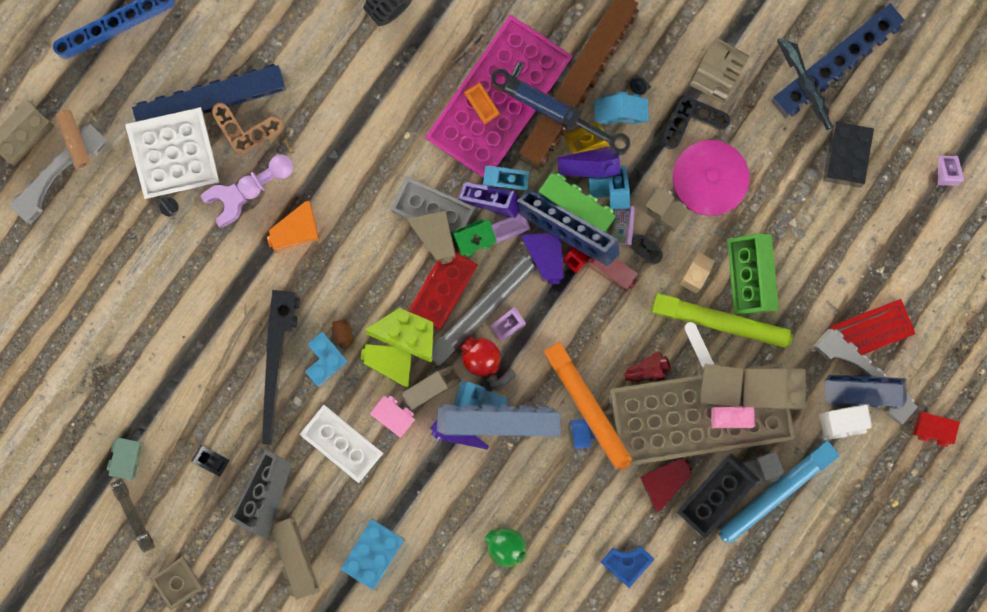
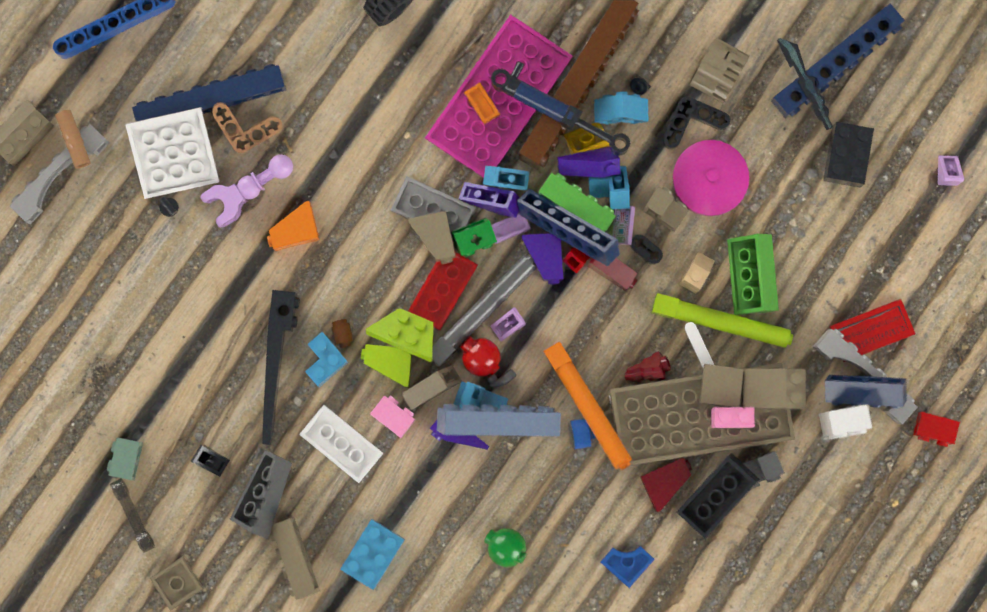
(778, 492): dark azure brick -> none

